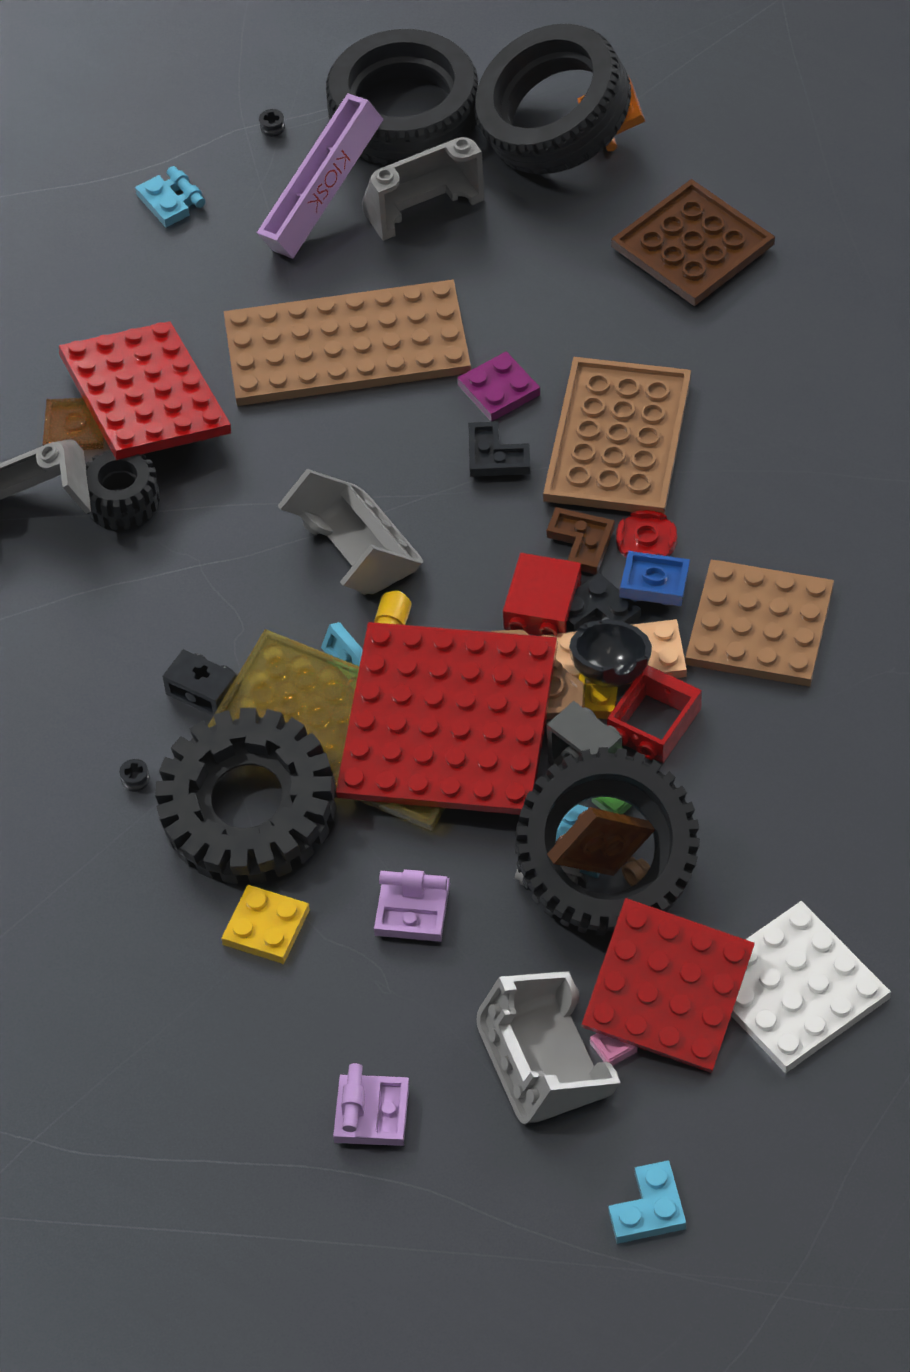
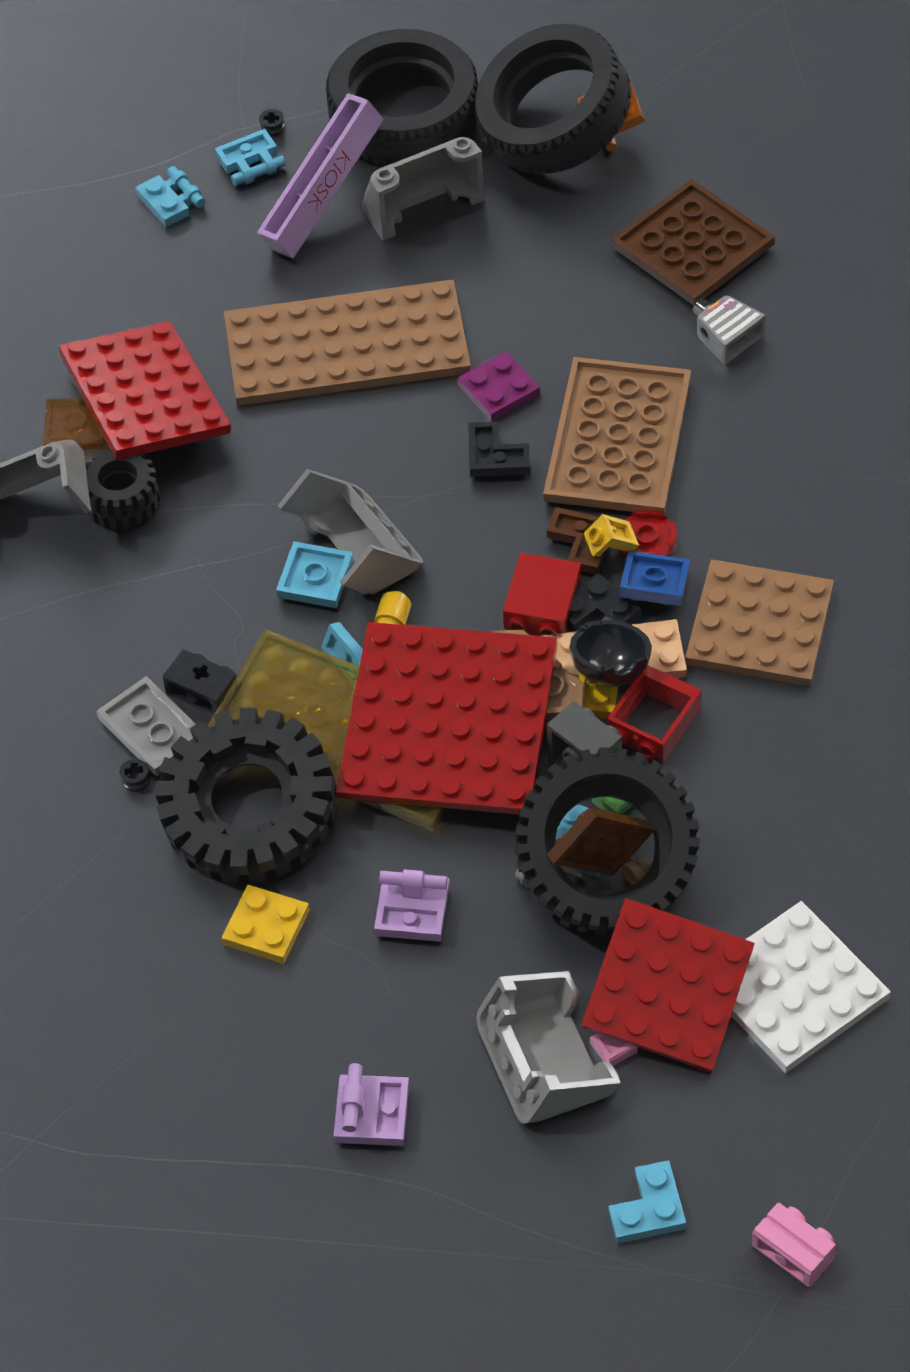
(146, 722): none -> light grey plate
(247, 151): none -> medium azure plate
(314, 574): none -> medium azure plate
(612, 533): none -> yellow bracket
(728, 326): none -> light grey torso
(794, 1244): none -> bright pink brick

